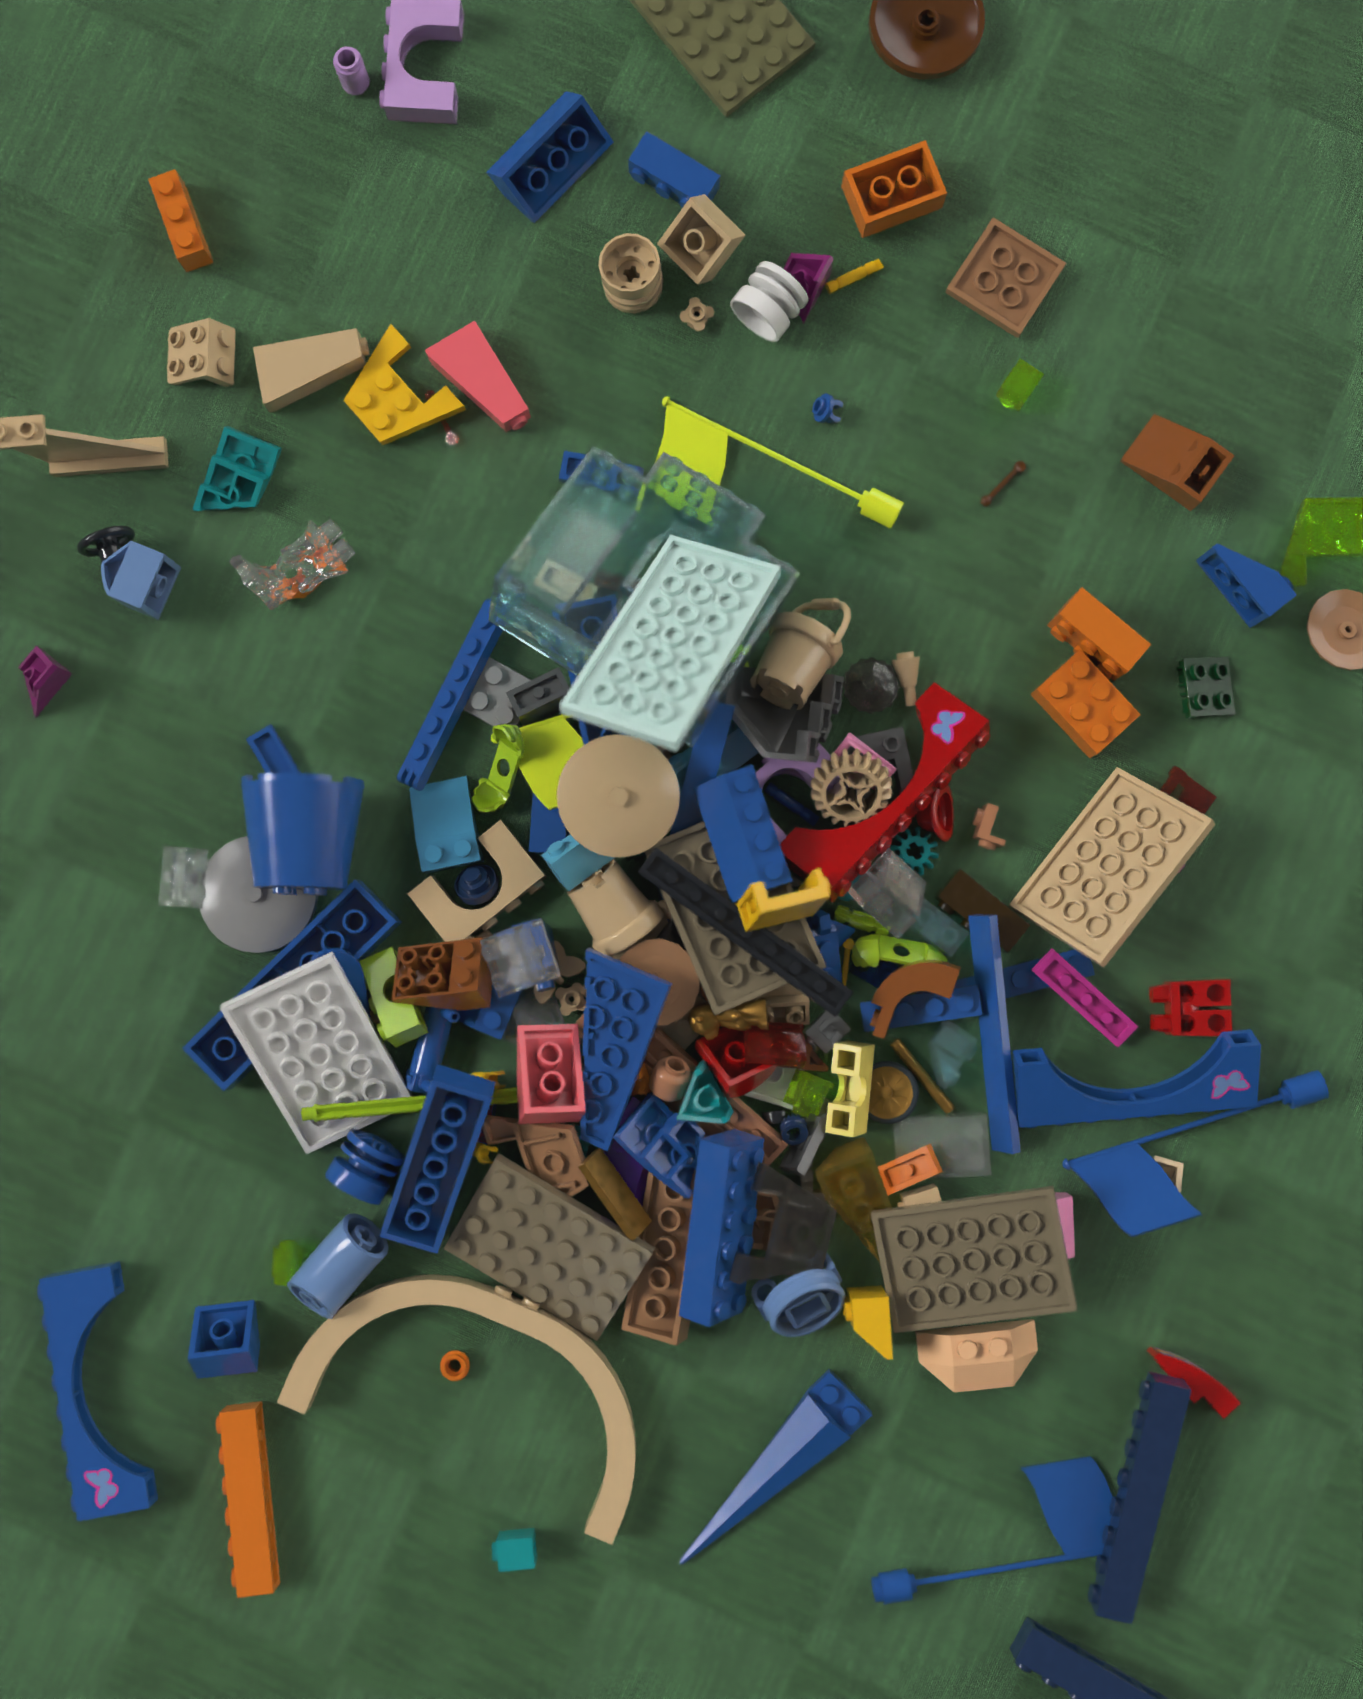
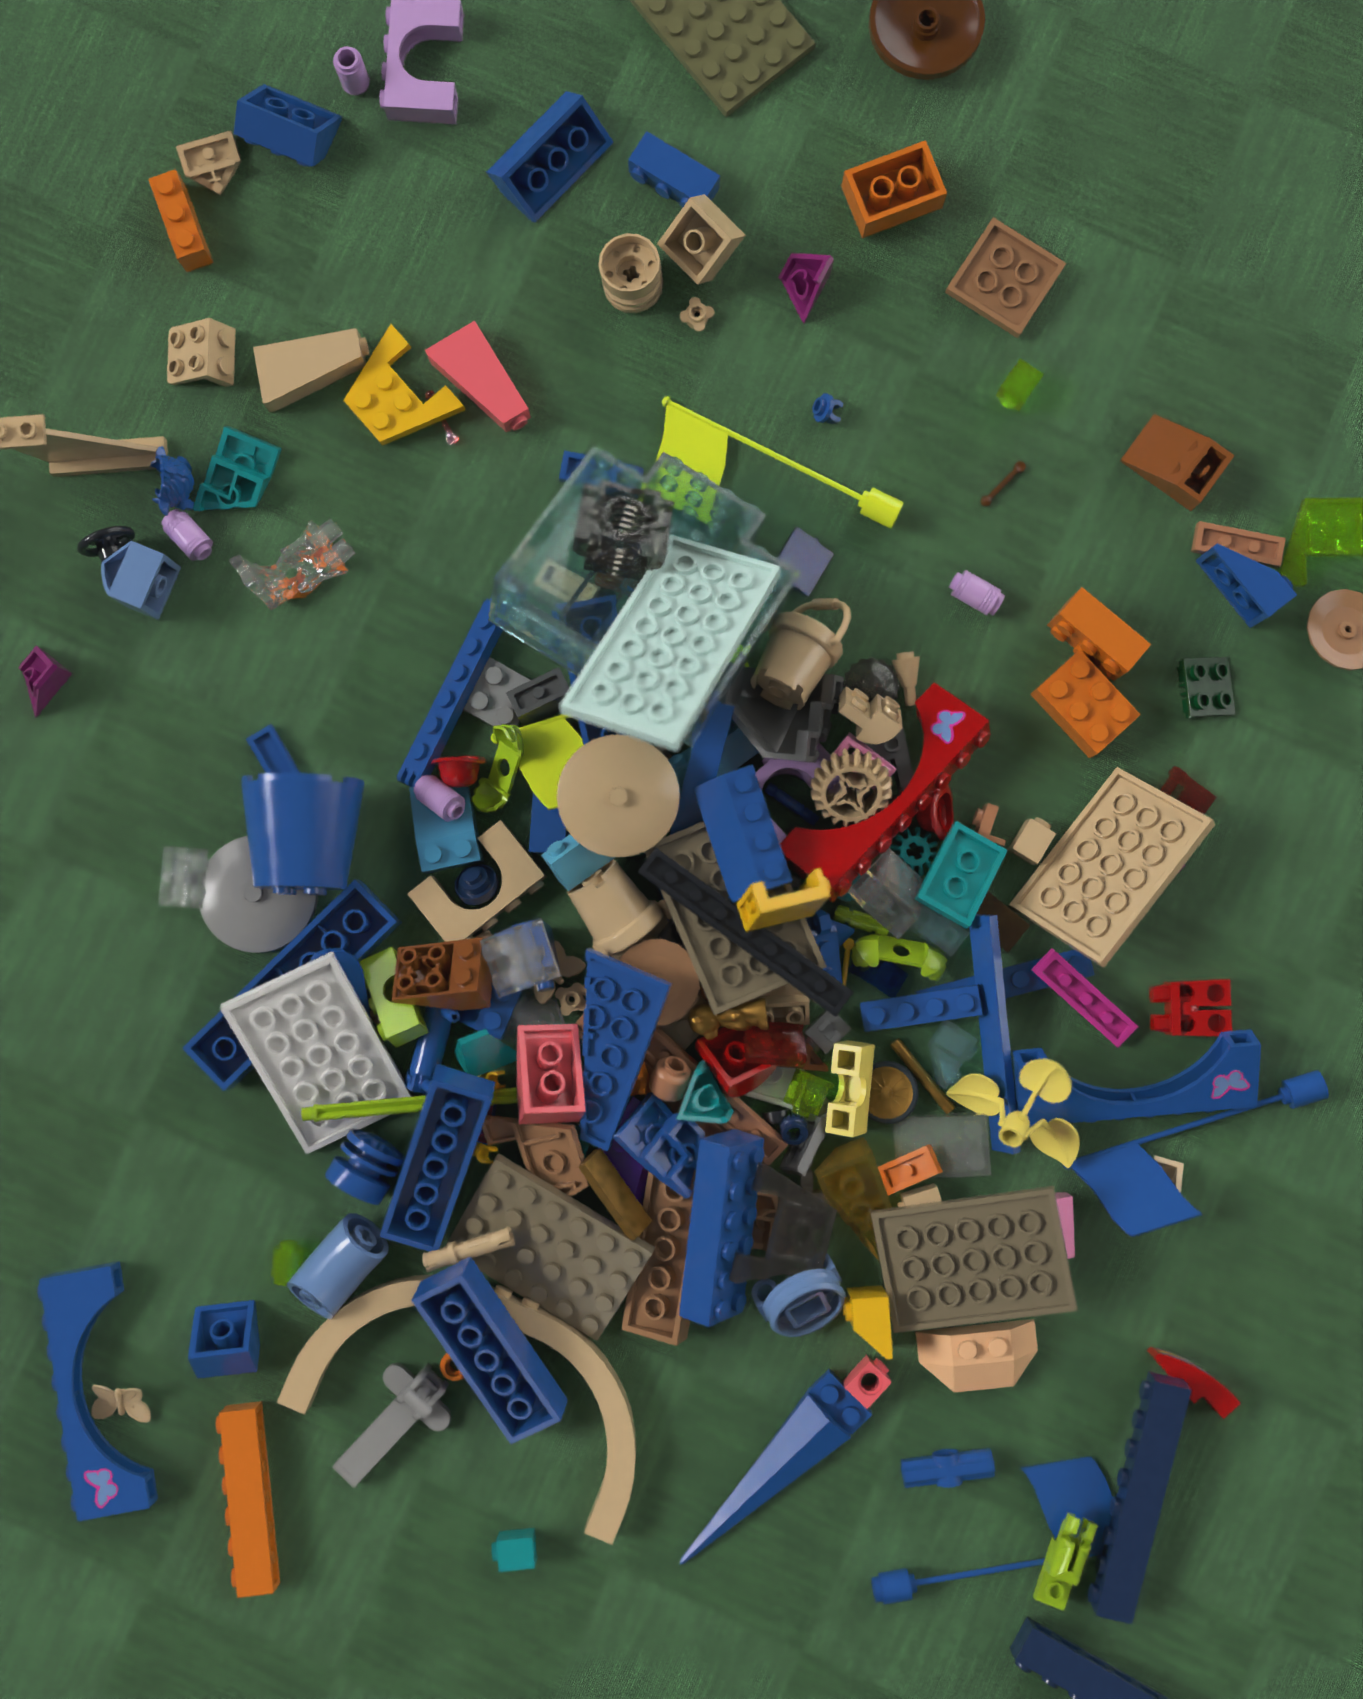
(122, 1399): none -> tan piece
(175, 482): none -> blue hair
(187, 535): none -> lavender head
(210, 160): none -> tan slope
(286, 125): none -> blue slope
(415, 1400): none -> light grey piece
(439, 797): none -> lavender head
(459, 770): none -> red hat
(474, 1247): none -> tan pin
(483, 1053): none -> teal slope
(490, 1350): none -> blue brick
(622, 529): none -> clear smoke piece
(769, 301): white wheel -> none
(806, 557): none -> clear blue piece
(854, 275): yellow wheel -> none
(867, 1394): none -> coral brick
(874, 720): none -> tan brick
(919, 975): dark orange arch -> none
(947, 1468): none -> blue piece
(961, 875): none -> teal plate
(976, 592): none -> lavender head
(1032, 840): none -> tan brick
(1045, 1079): none -> light yellow plant
(1064, 1561): none -> lime plate
(1254, 545): none -> nougat plate

